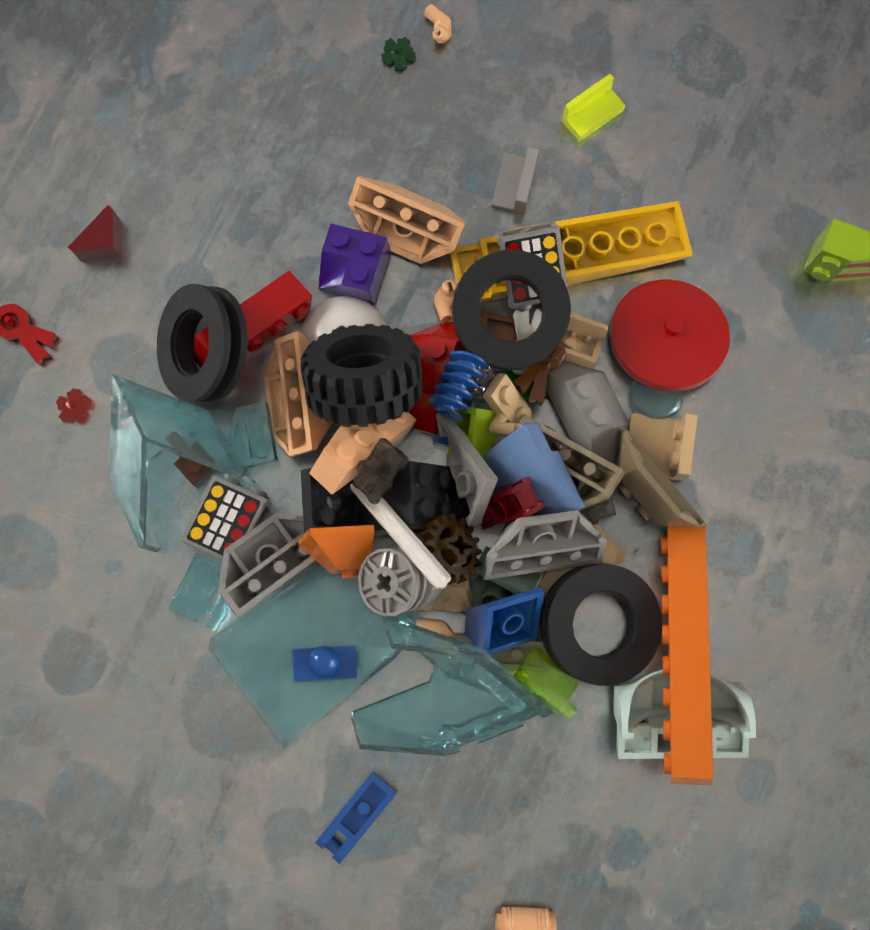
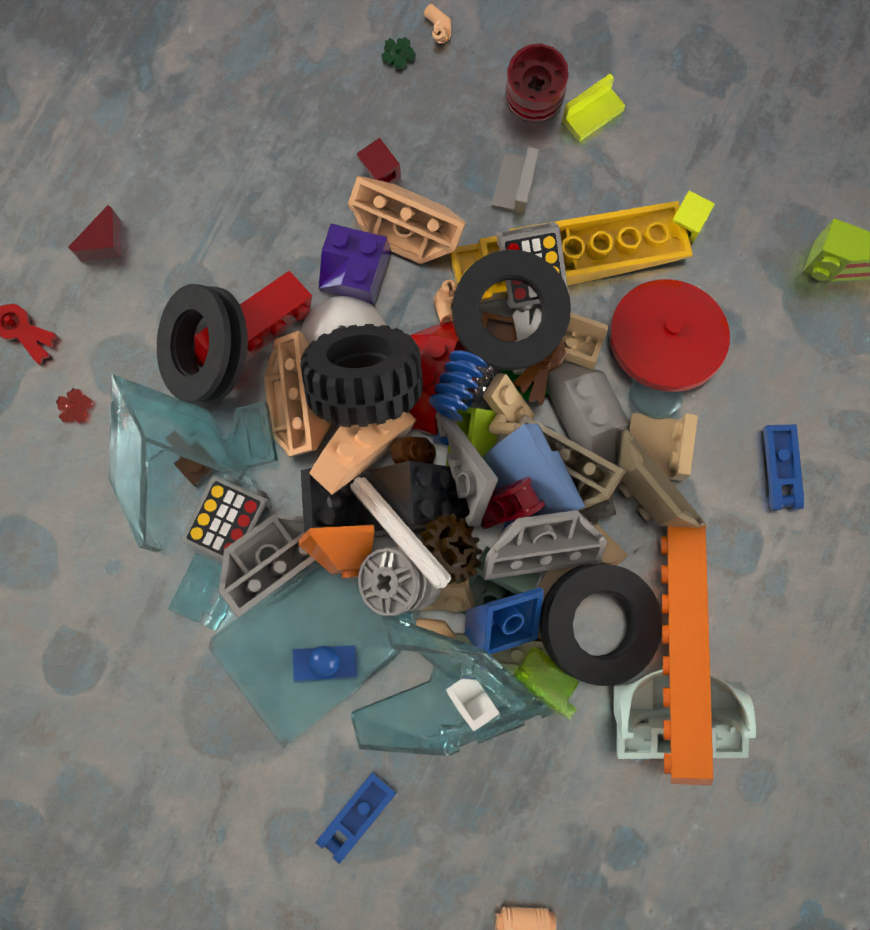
(379, 470): clear smoke hips -> none
(380, 162): none -> dark red panel
(413, 449): none -> reddish brown plate
(472, 702): none -> white panel
(538, 68): none -> dark red wheel
(693, 213): none -> neon yellow panel
(783, 466): none -> blue plate

